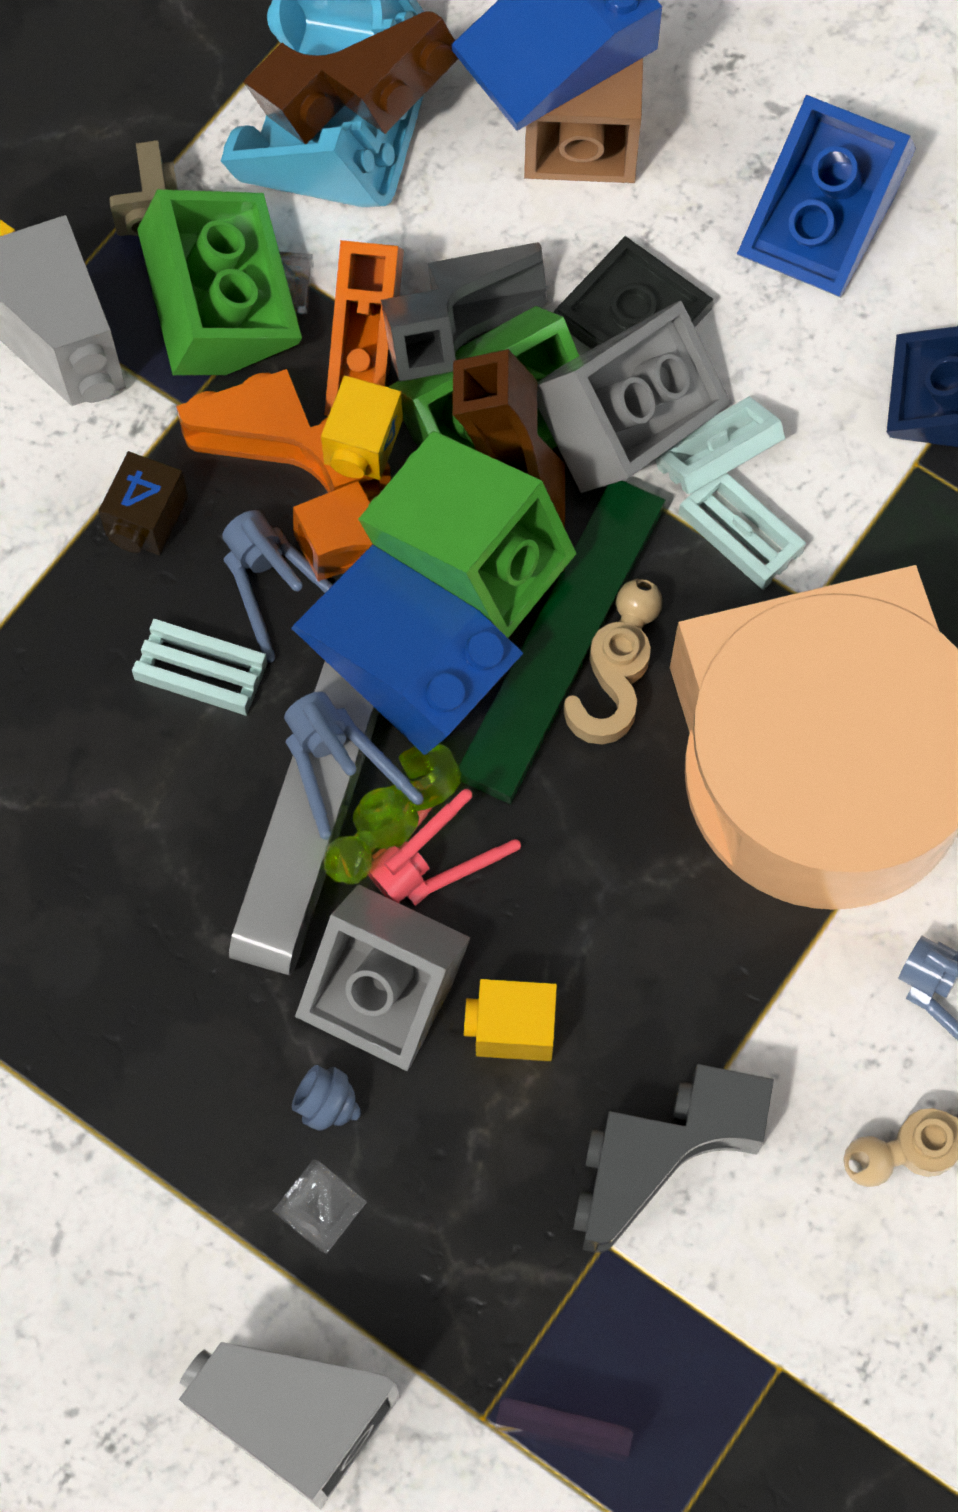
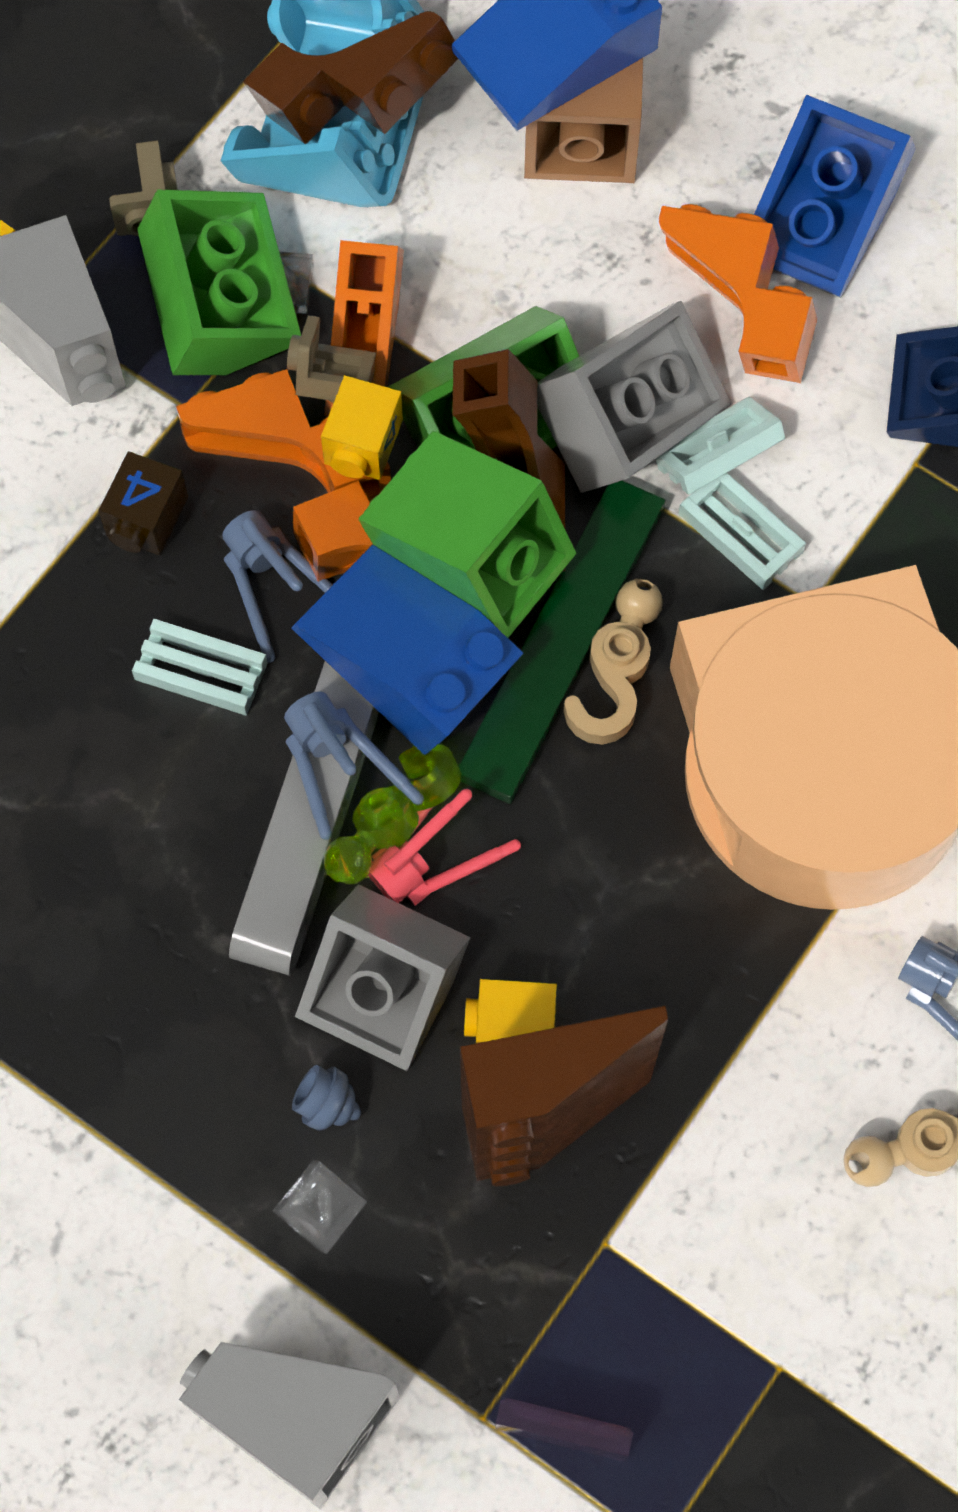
(323, 366): none -> dark tan bracket
(464, 301): dark grey arch -> none
(550, 1086): none -> reddish brown slope
(625, 291): pearl dark grey tile -> none
(640, 1154): dark grey arch -> none
(738, 262): none -> orange arch

